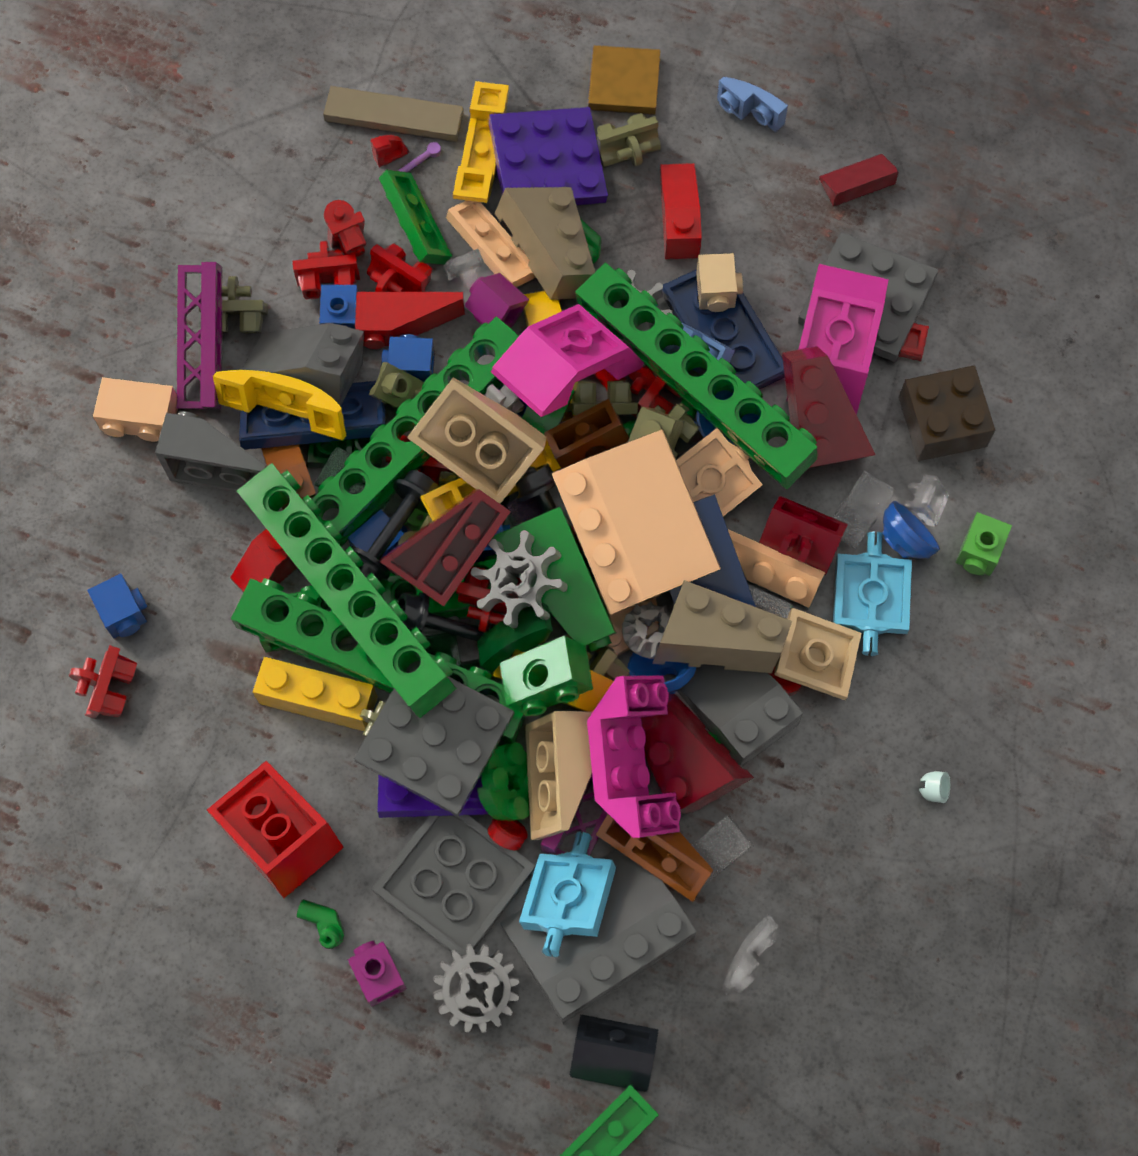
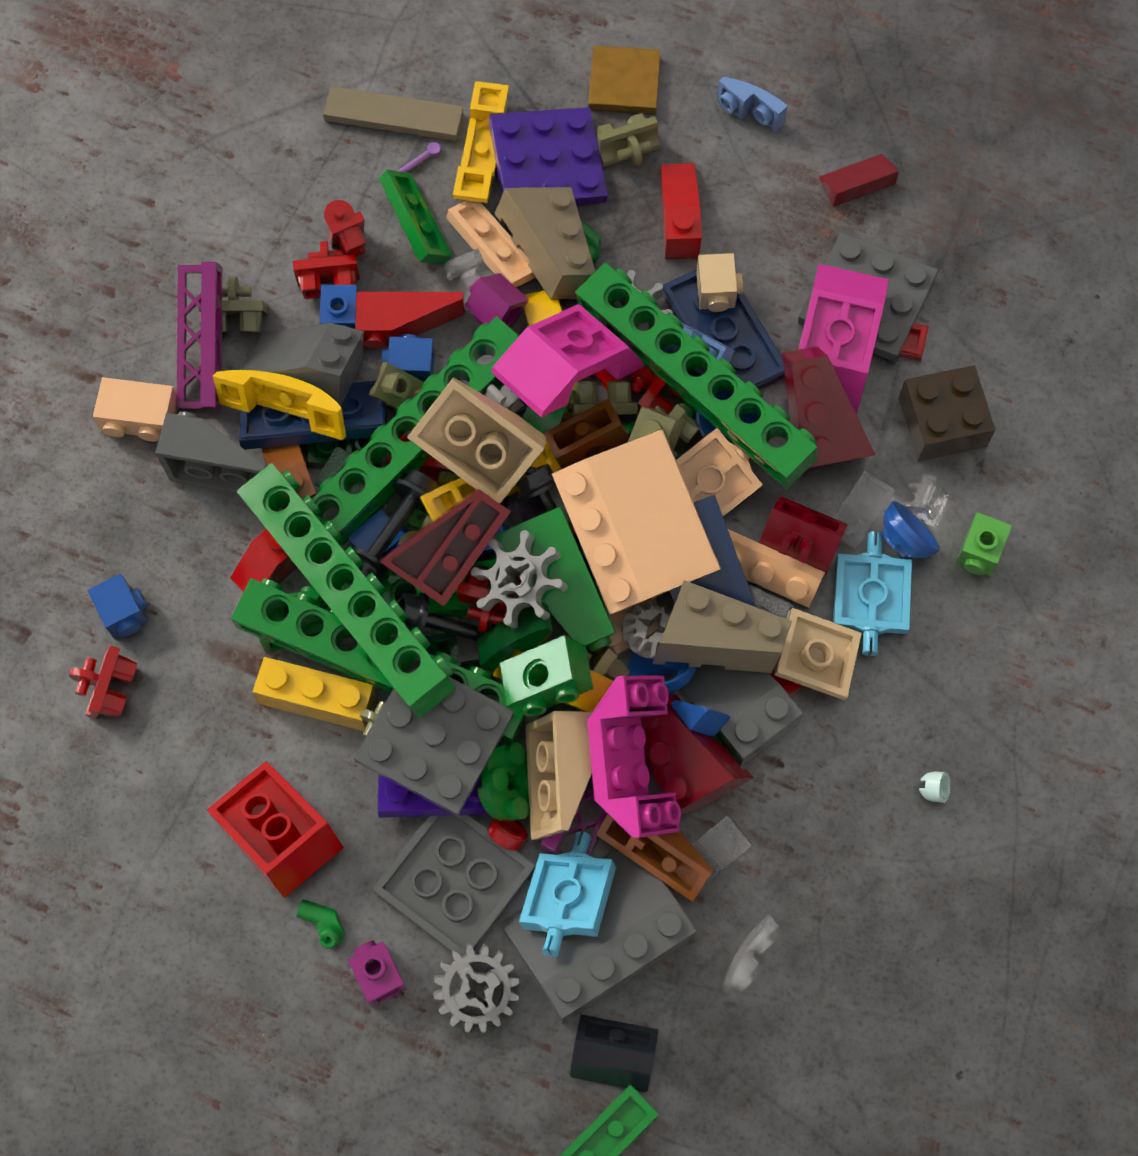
(387, 149): red tile -> none
(394, 274): red hips -> none
(700, 718): none -> blue slope

